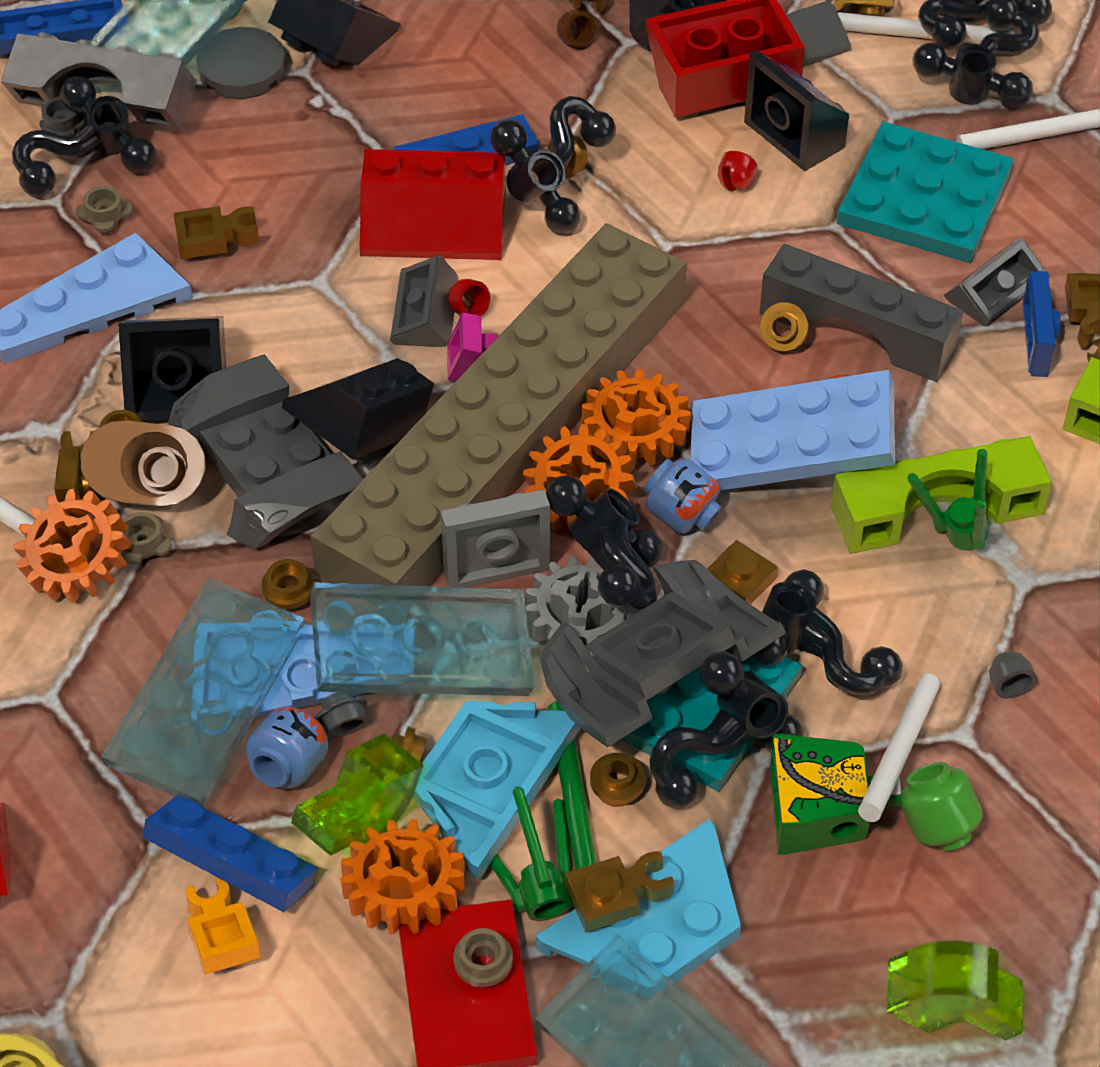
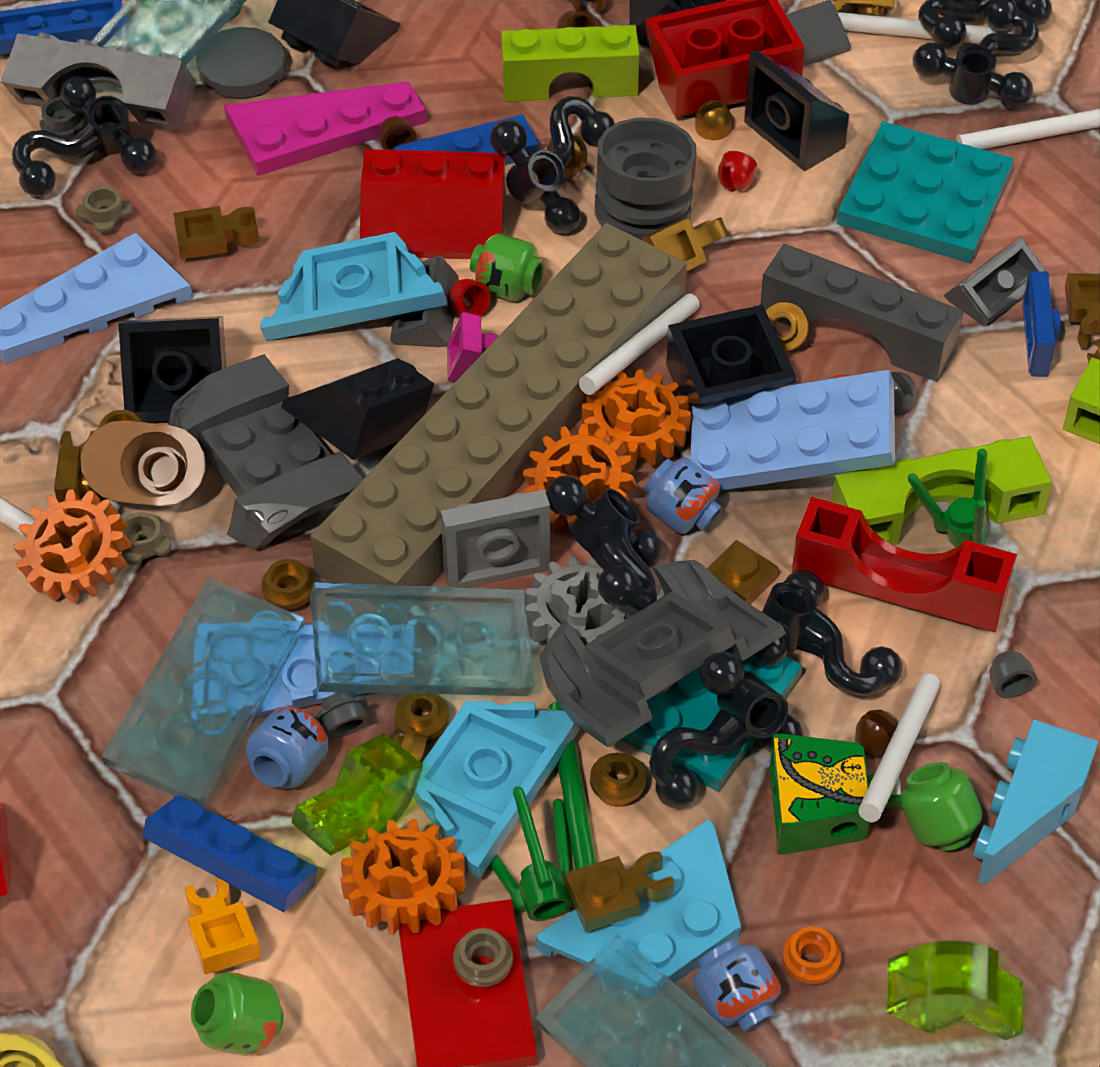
(237, 1014): none -> bright green head
(312, 125): none -> dark pink wing
(351, 286): none -> medium azure wing
(395, 132): none -> reddish brown hinge
(428, 726): none -> pearl gold plate
(507, 267): none -> bright green head
(539, 55): none -> lime arch
(638, 344): none -> white bar
(644, 175): none -> dark grey wheel
(687, 241): none -> pearl gold plate
(713, 120): none -> pearl gold hinge
(726, 355): none -> black slope
(737, 985): none -> medium blue head
(811, 941): none -> orange plate
(871, 732): none -> reddish brown hinge
(905, 384): none -> dark grey hinge
(957, 584): none -> red arch
(1040, 798): none -> medium azure slope

